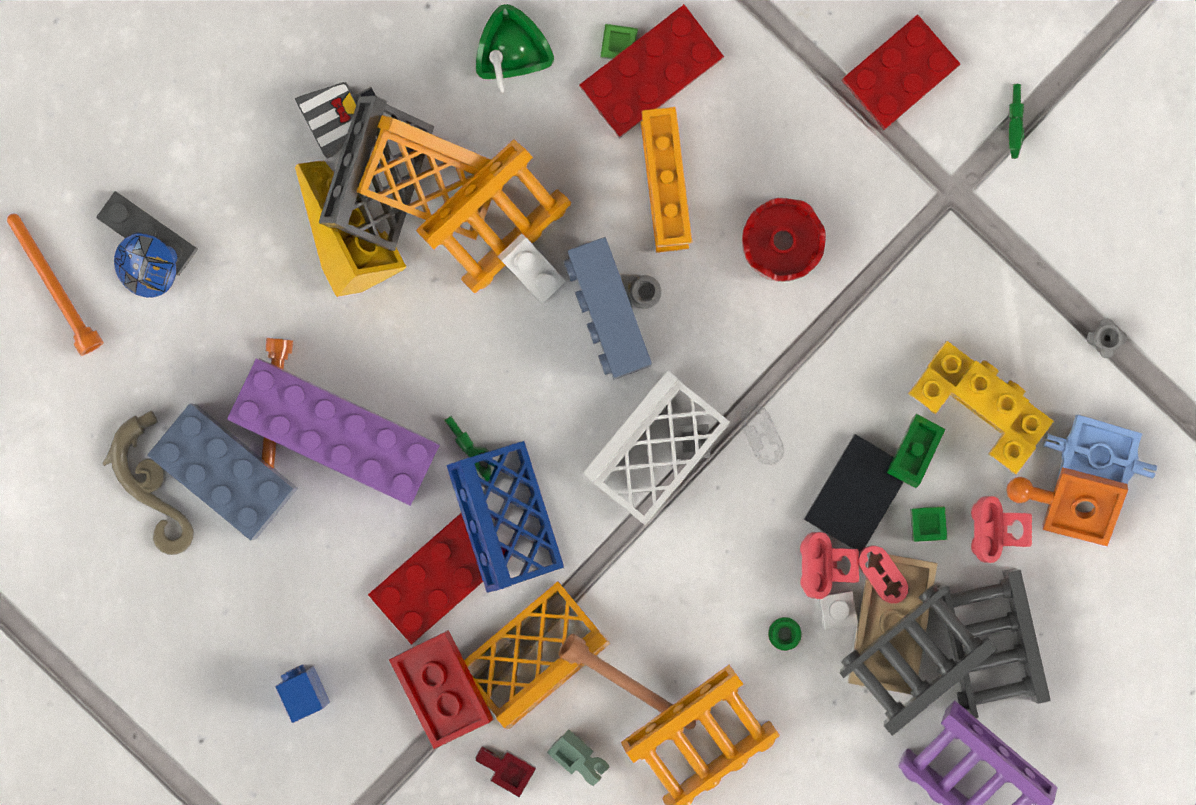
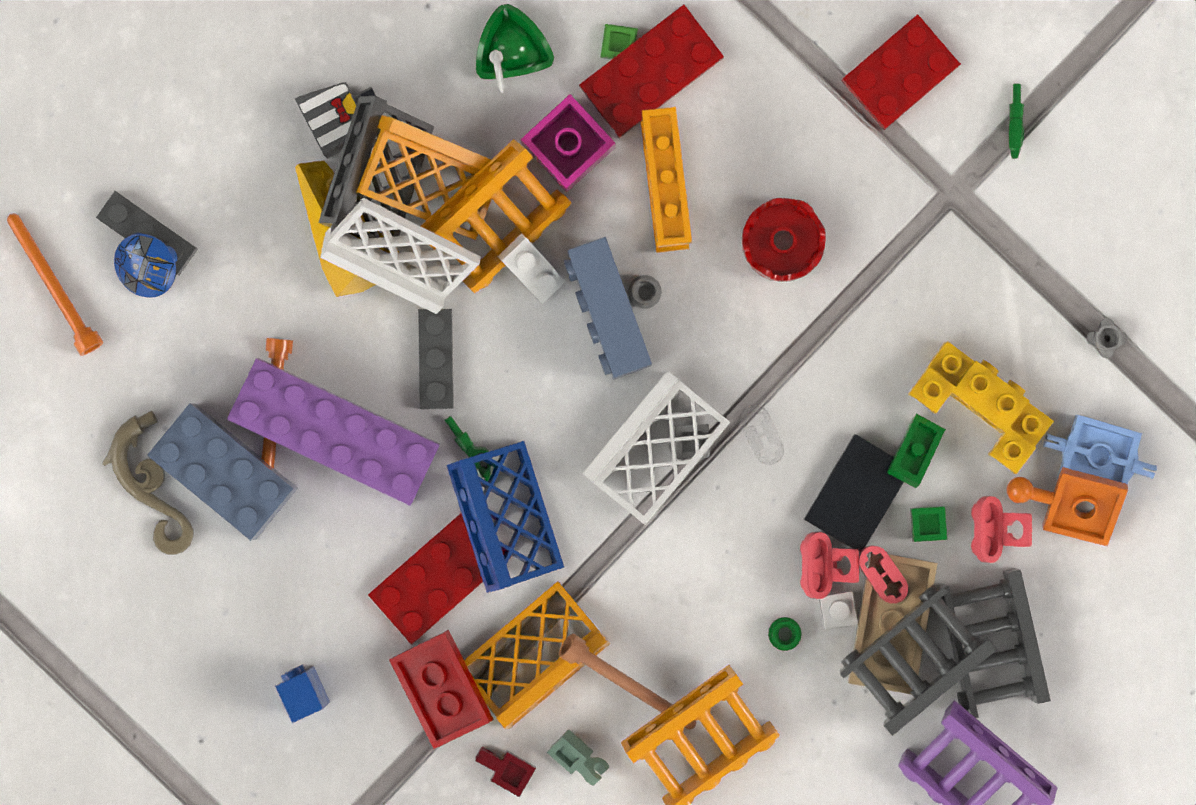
(391, 269): none -> white fence
(436, 359): none -> dark grey plate
(568, 143): none -> dark pink brick

